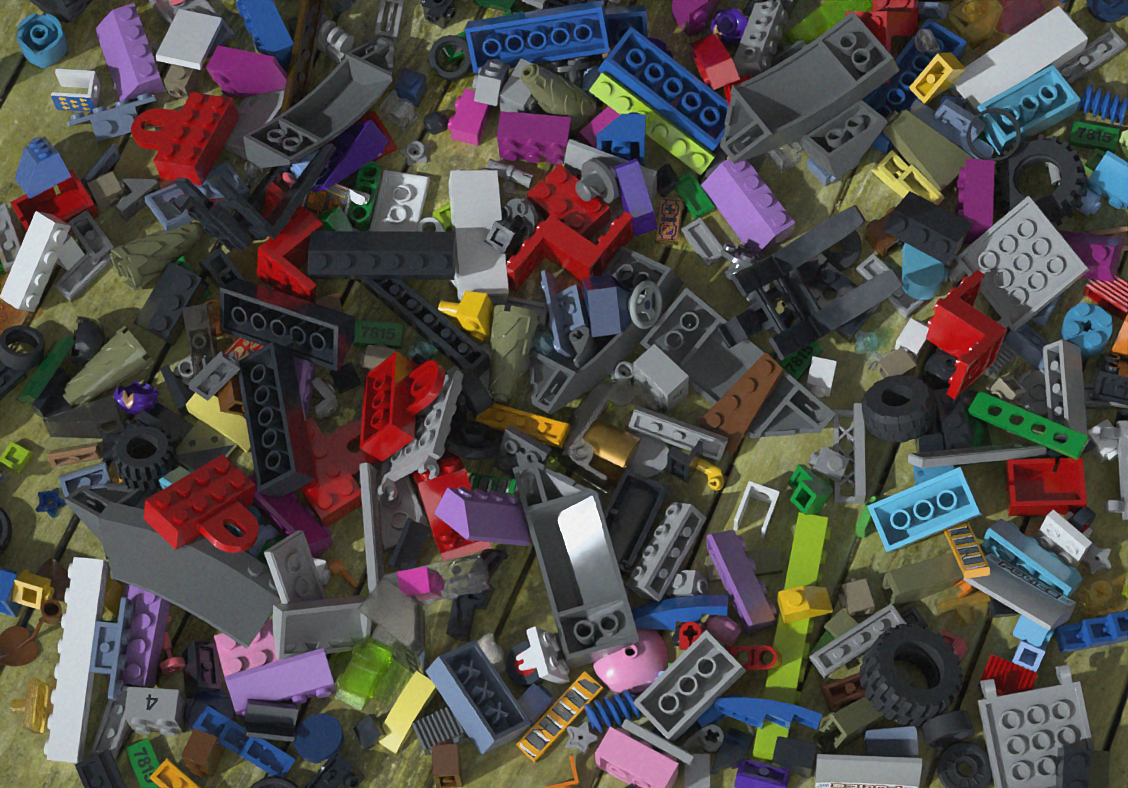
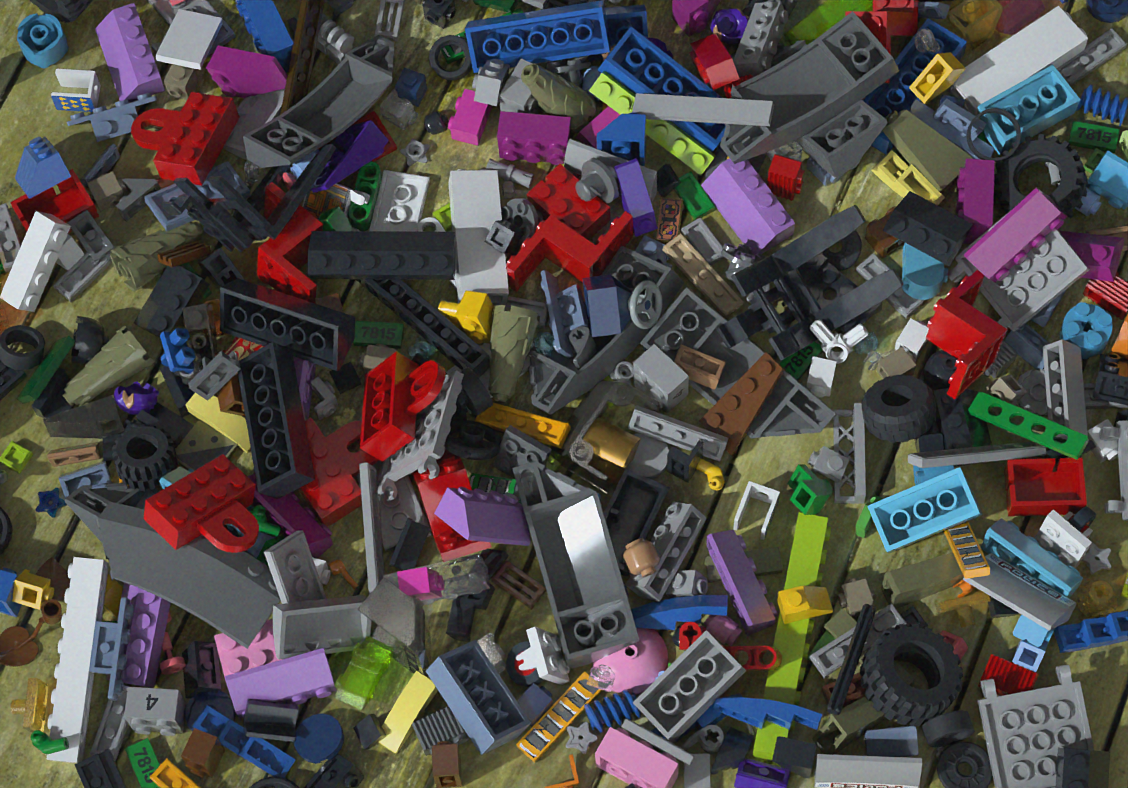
(47, 744): none -> green arm
(177, 353): none -> blue hips
(184, 254): none -> reddish brown tile
(264, 526): none -> green arm
(535, 597): none -> reddish brown tile
(601, 678): none -> clear plate
(641, 557): none -> medium nougat head
(653, 250): none -> sand blue plate
(700, 366): none -> medium nougat slope
(702, 275): none -> tan tile
(704, 109): none -> light grey tile
(785, 177): none -> red brick
(831, 340): none -> white axle
(851, 659): none -> black axle
(1016, 235): none -> magenta slope

